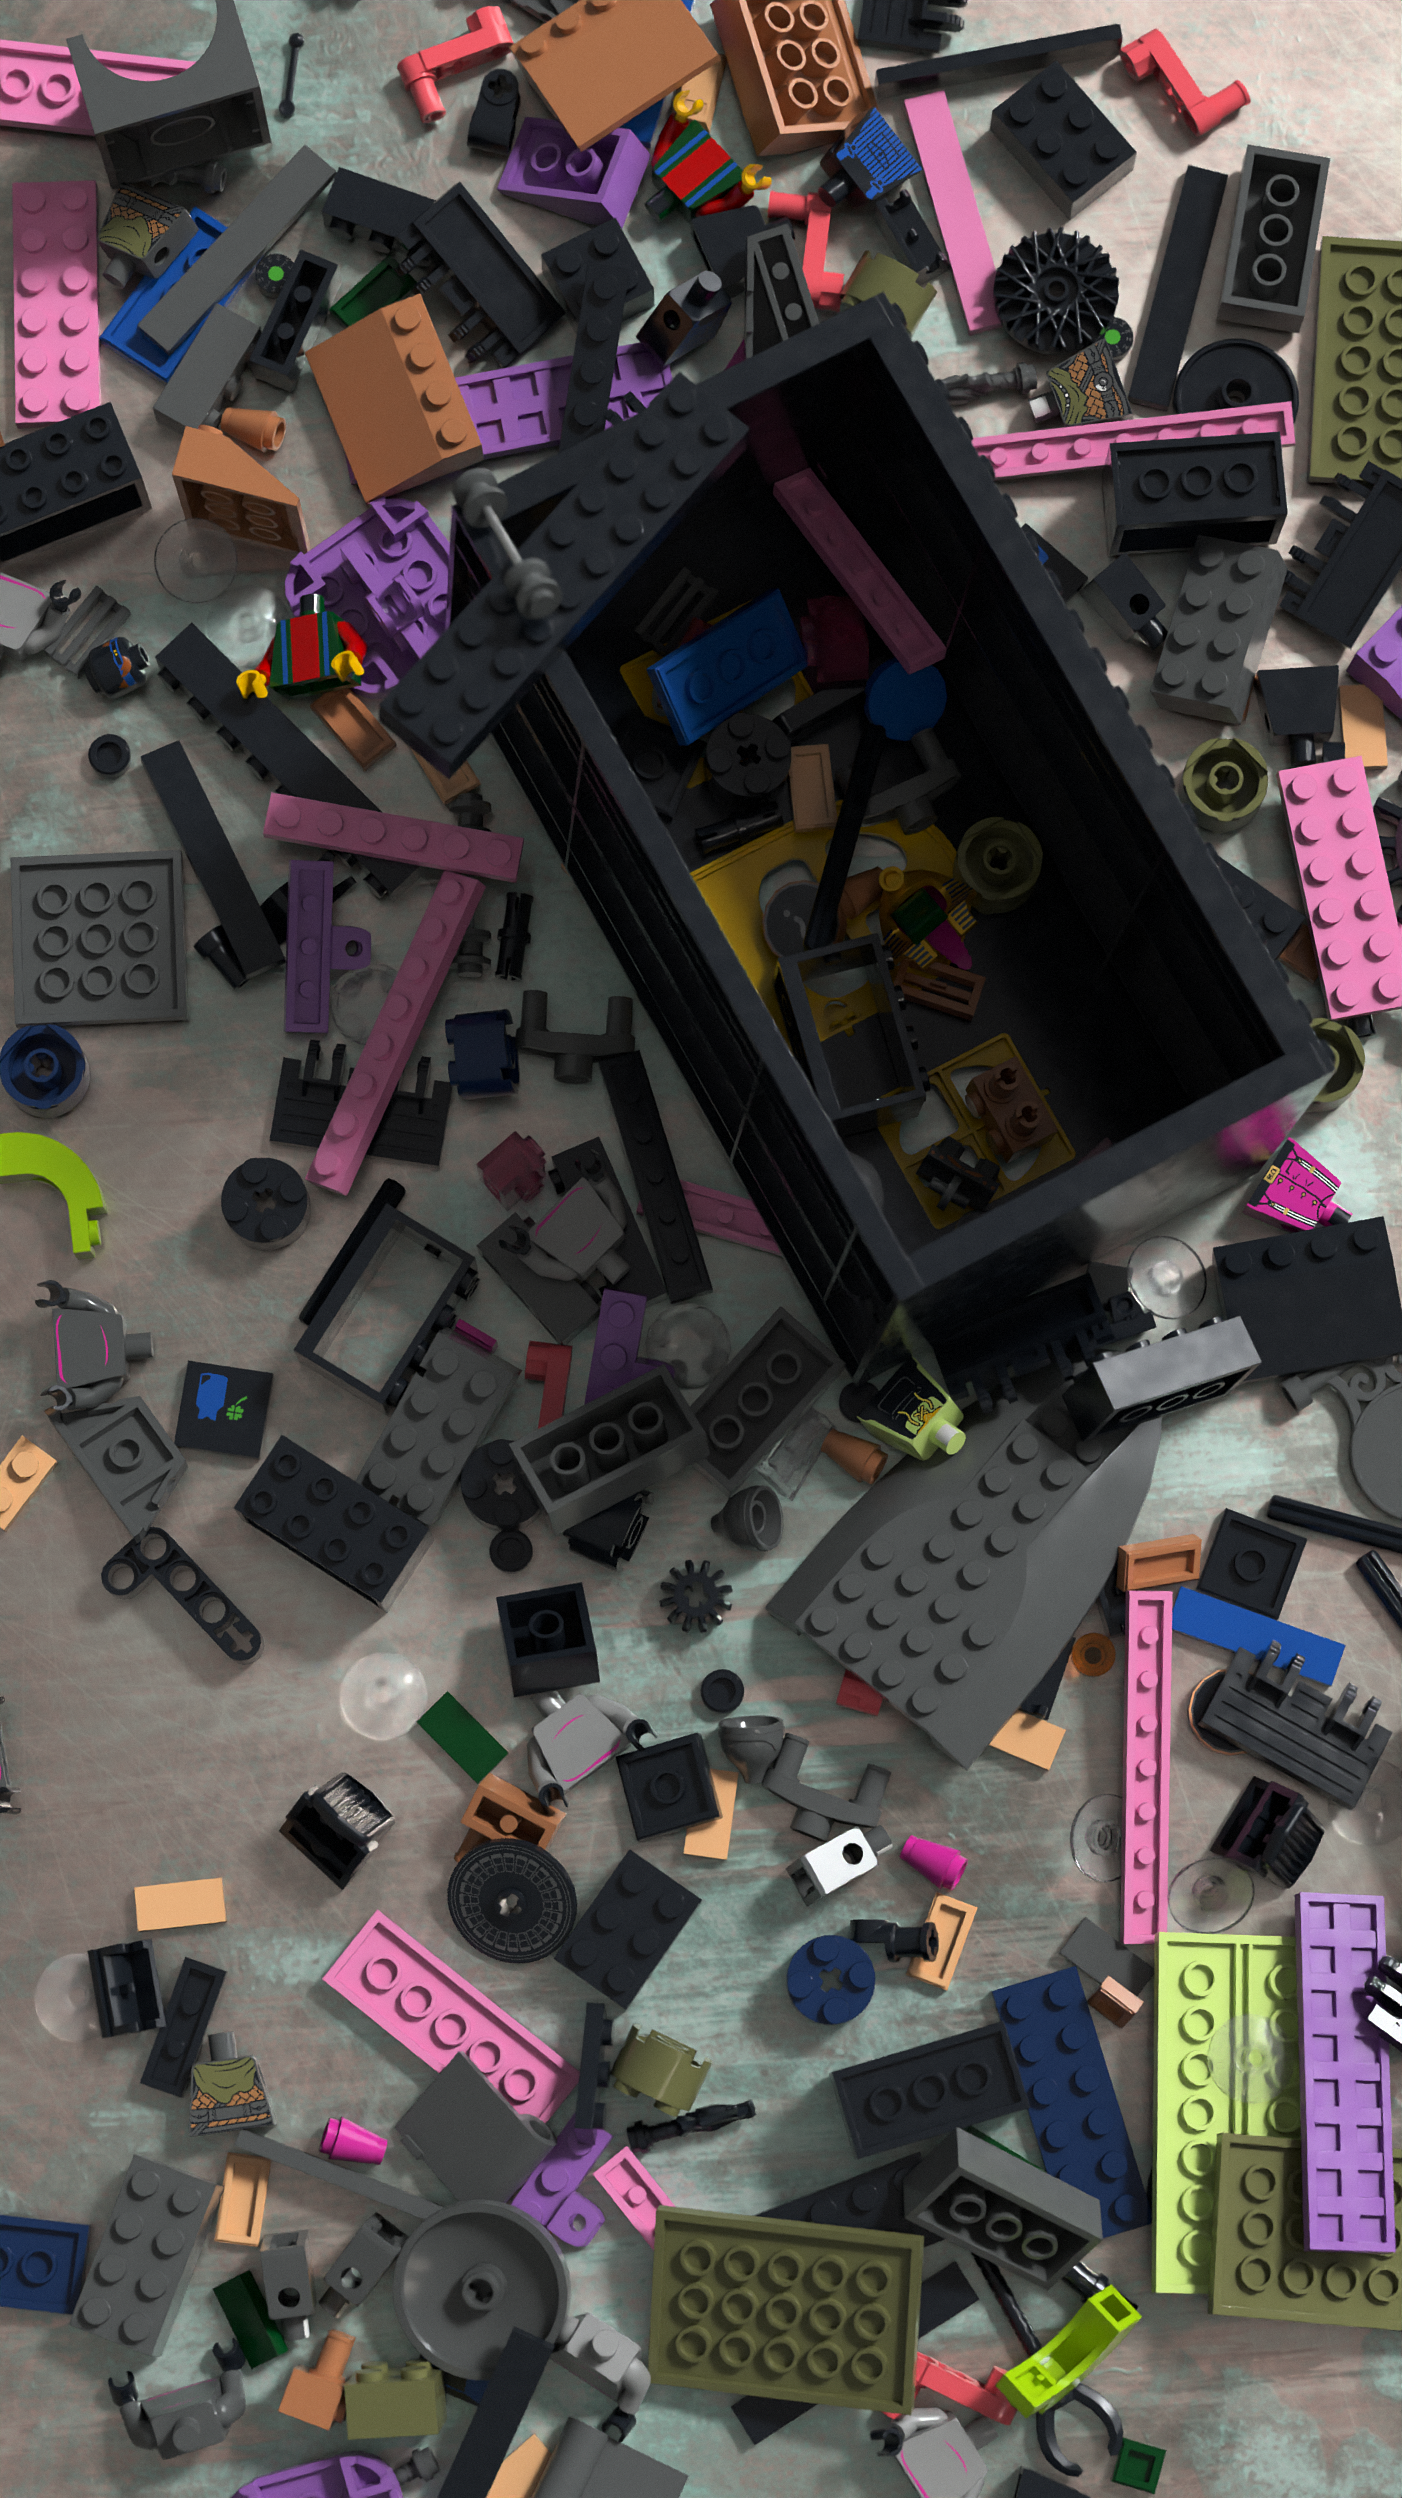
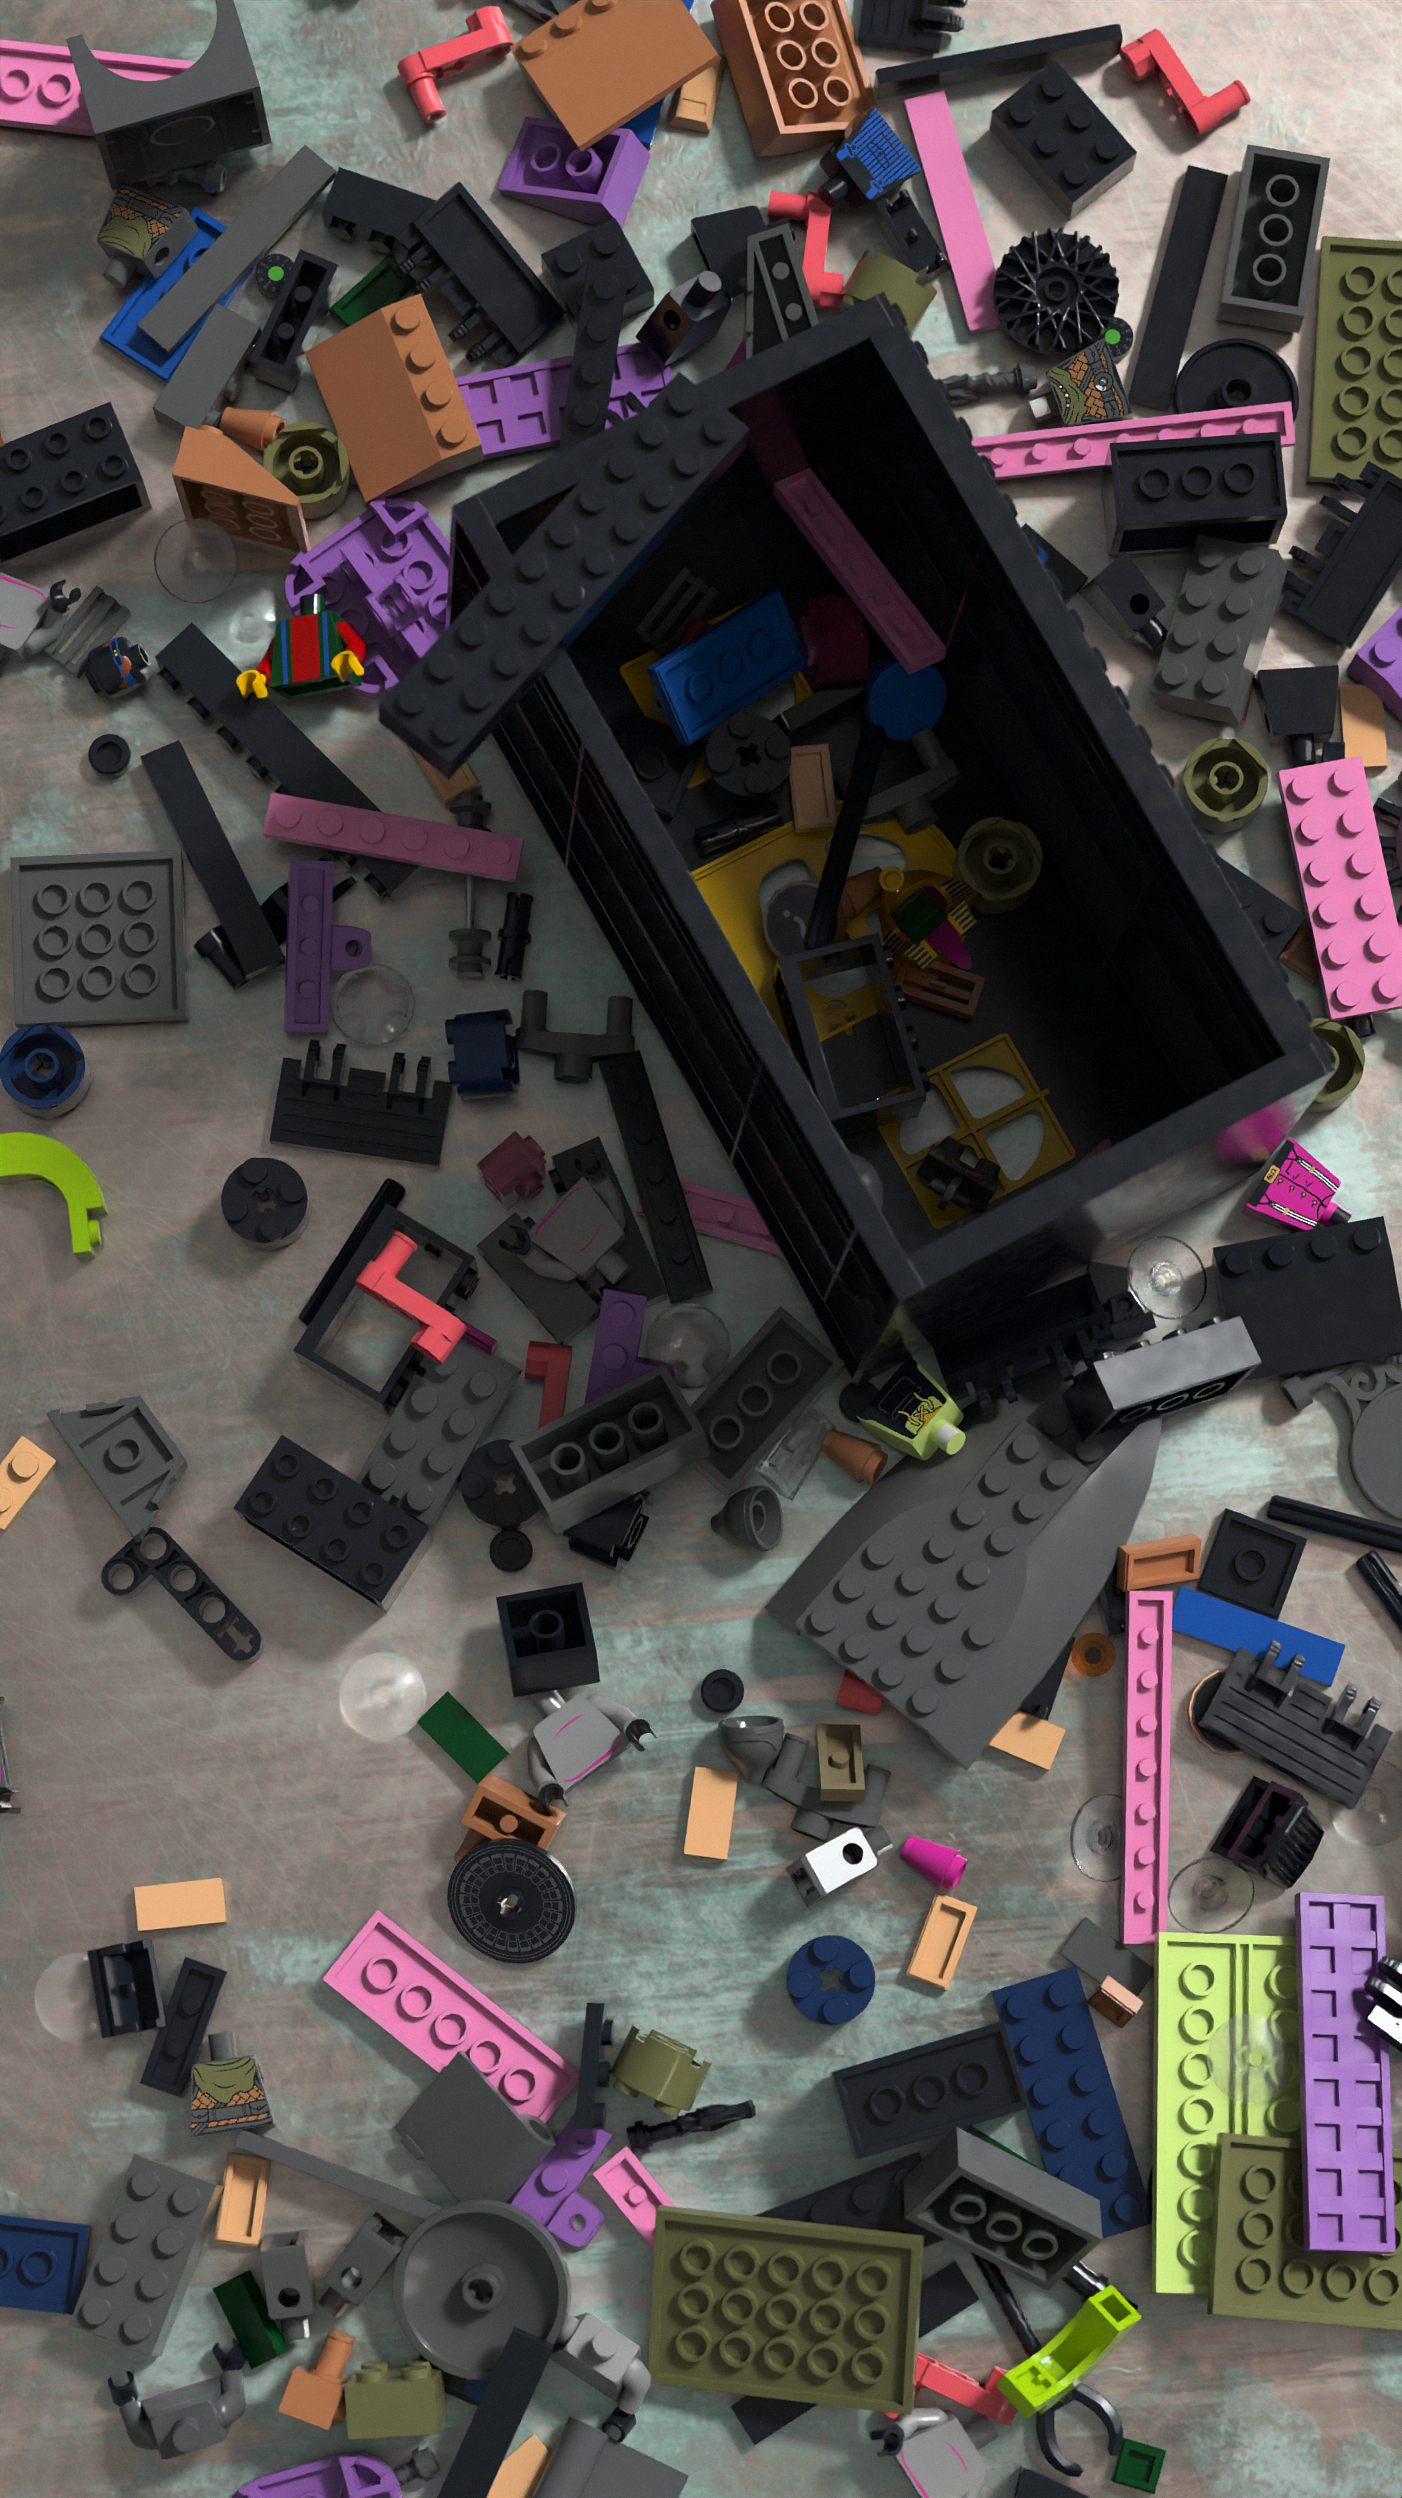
(55, 301): bright pink plate -> none
(89, 1348): dark grey torso -> none
(224, 1410): black tile -> none
(287, 107): black hinge -> none
(314, 446): none -> olive brick
(338, 1827): black piece -> none
(351, 2142): dark pink cone -> none
(353, 727): nougat tile -> none
(395, 1032): bright pink plate -> none
(438, 1328): none -> coral beam
(495, 118): black piece -> none
(528, 579): dark grey axle -> none
(628, 1929): black brick -> none
(669, 1787): black tile -> none
(695, 171): torso -> none
(709, 1591): black gear -> none
(840, 1762): none -> dark tan plate
(898, 1940): black connector -> none
(1010, 1110): nougat brick -> none

